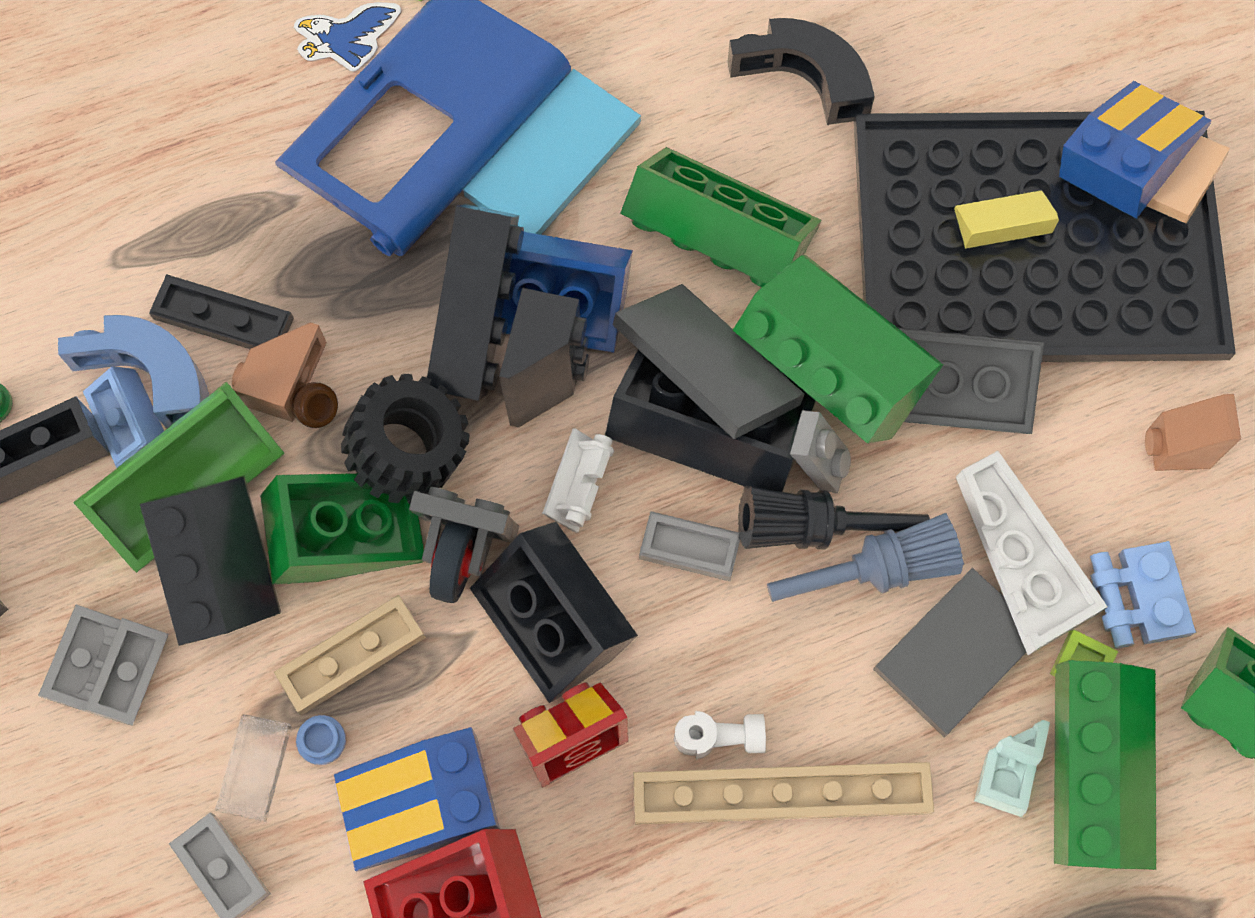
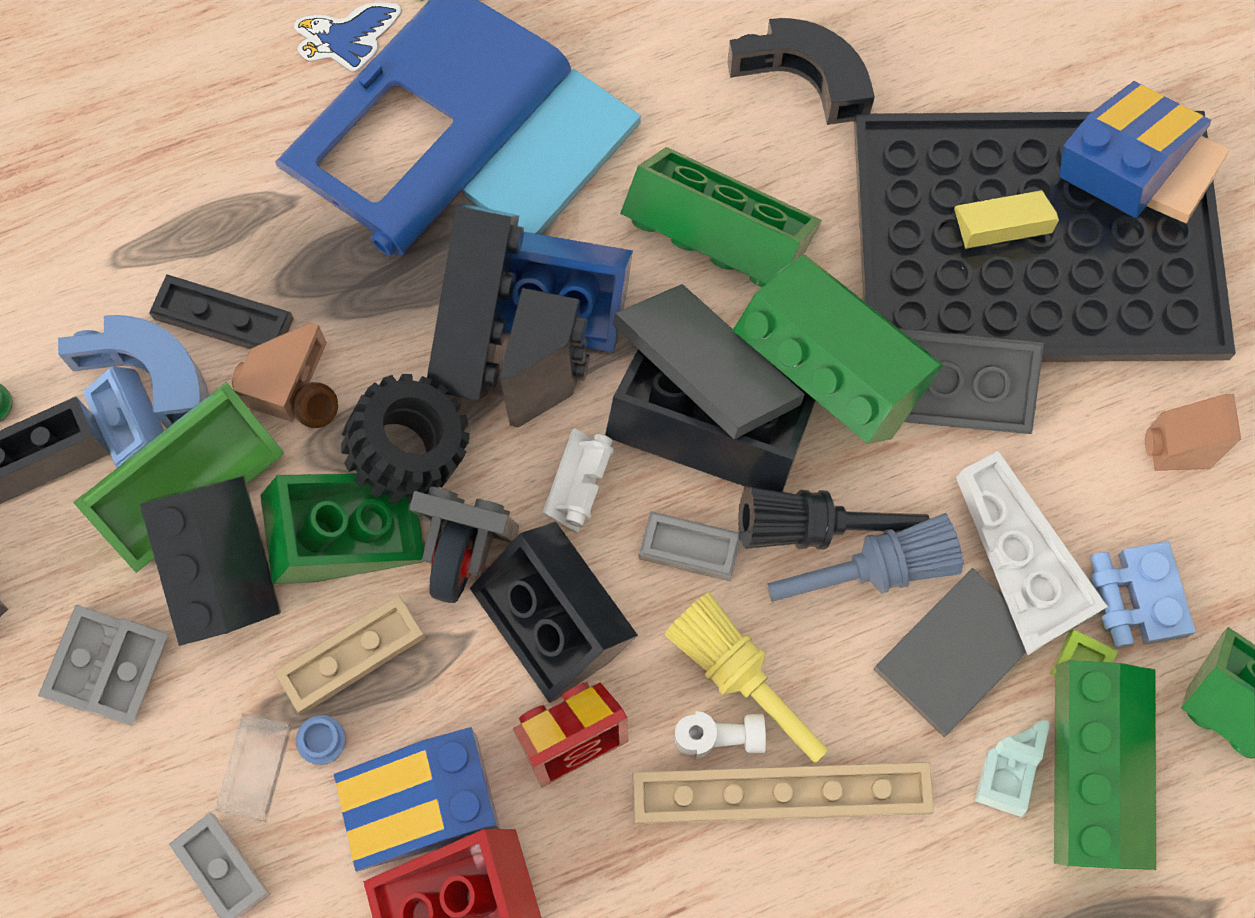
(736, 666): none -> light yellow piece
(820, 452): light grey plate -> none

